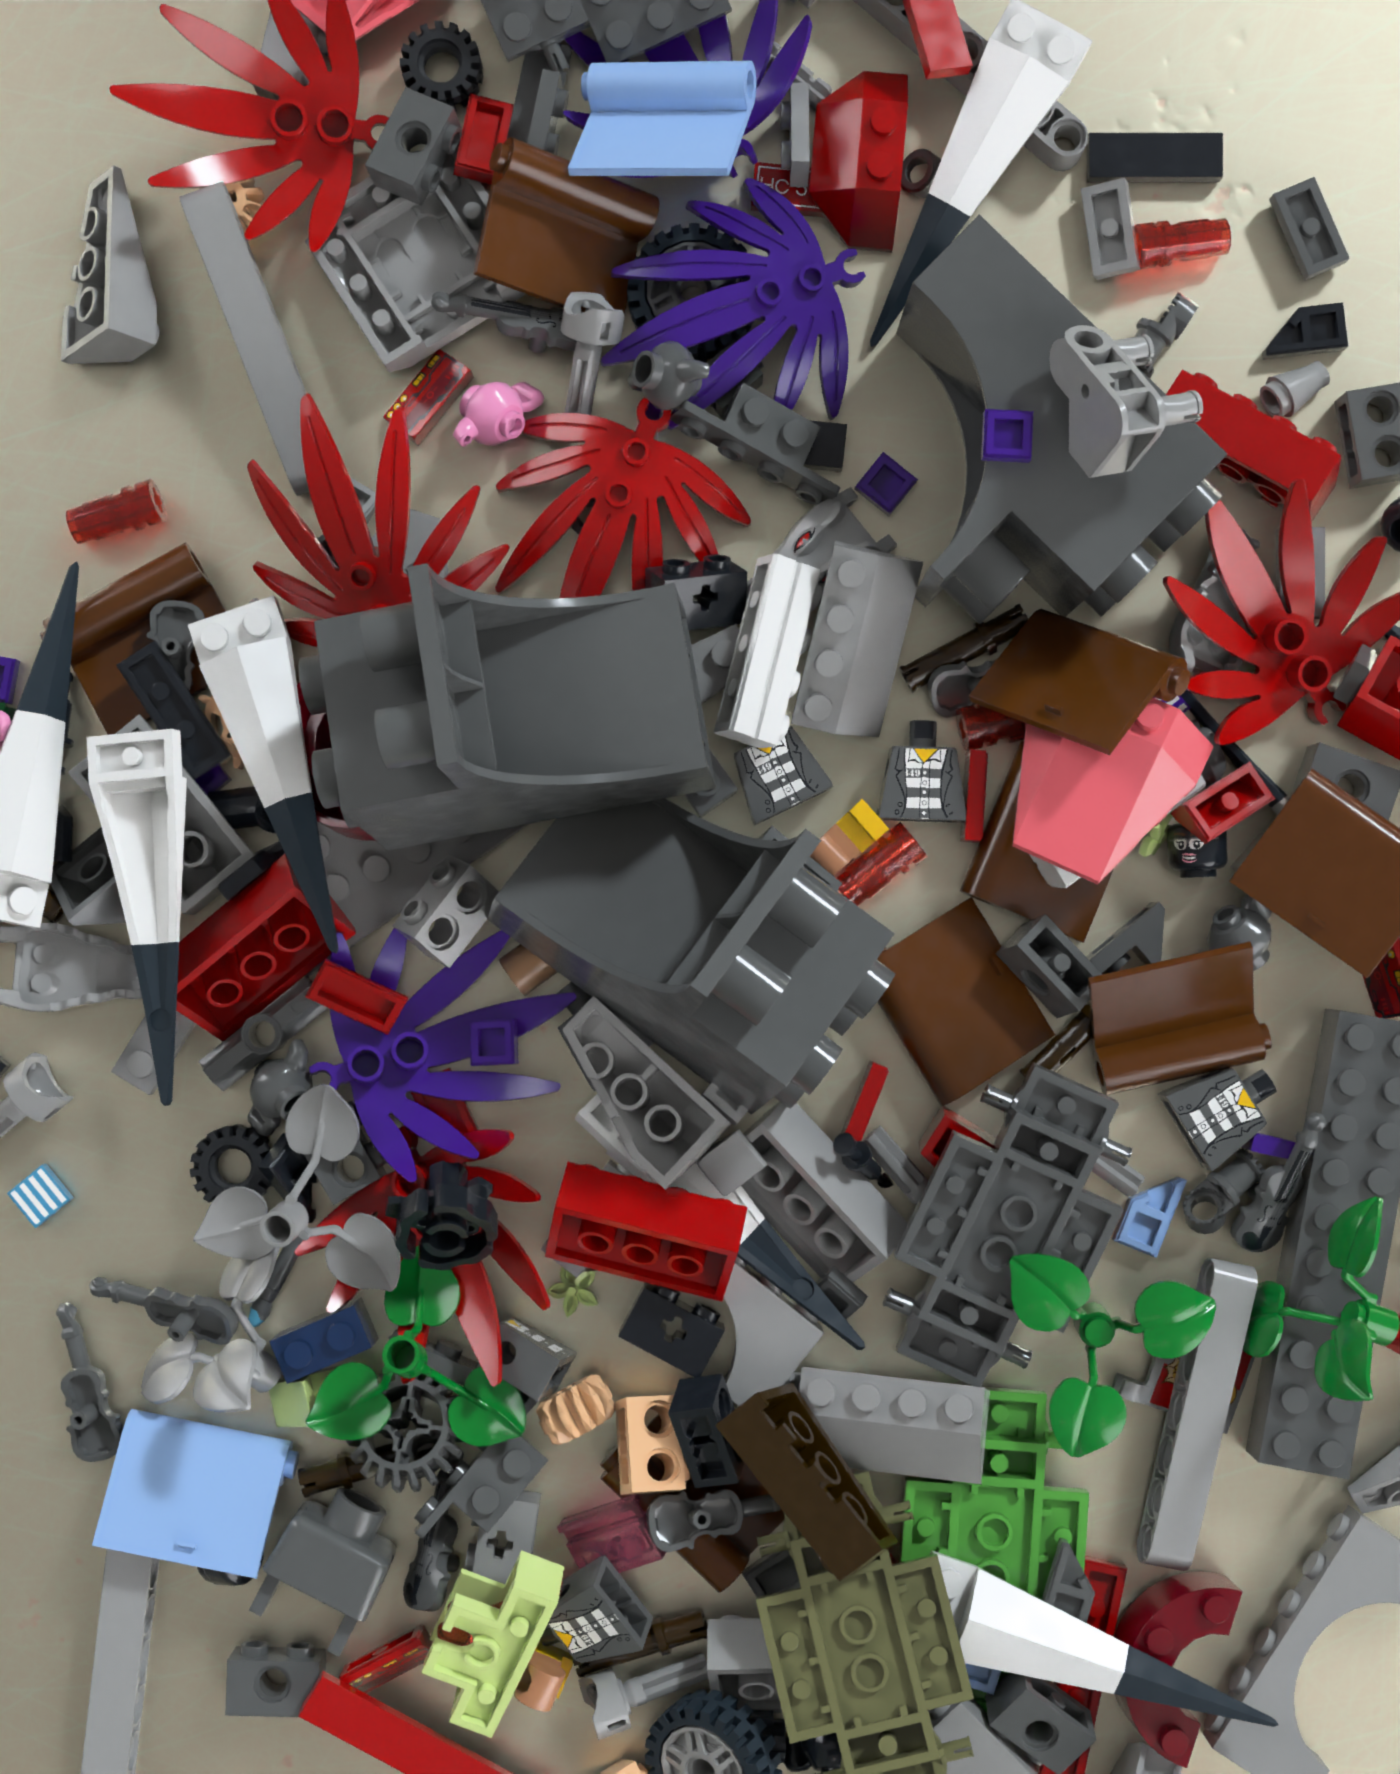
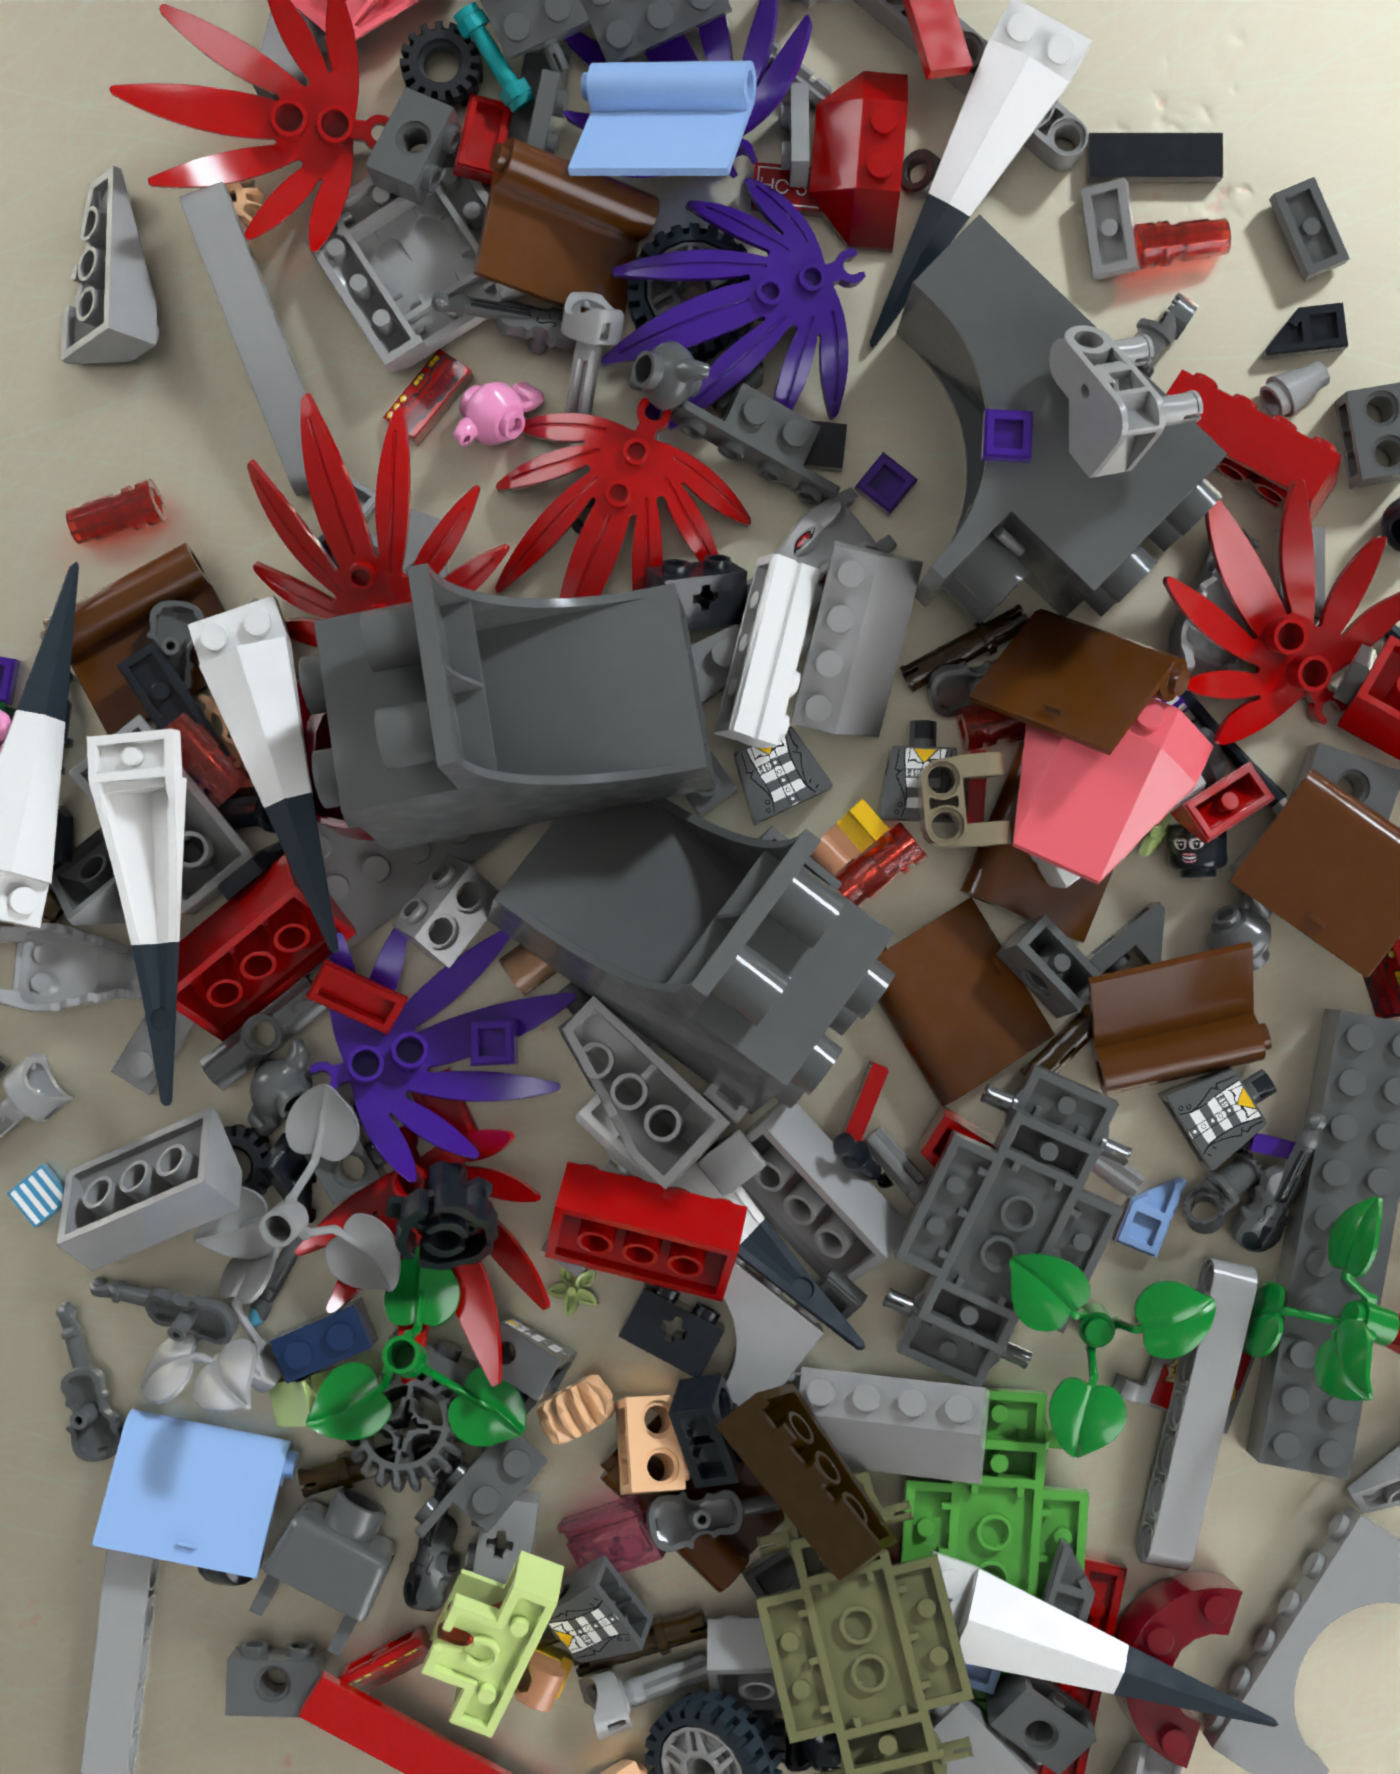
(149, 1191): none -> light grey slope
(207, 761): none -> clear red axle
(473, 23): none -> teal bar
(953, 802): none -> dark tan piece
(1009, 541): none -> dark grey piece

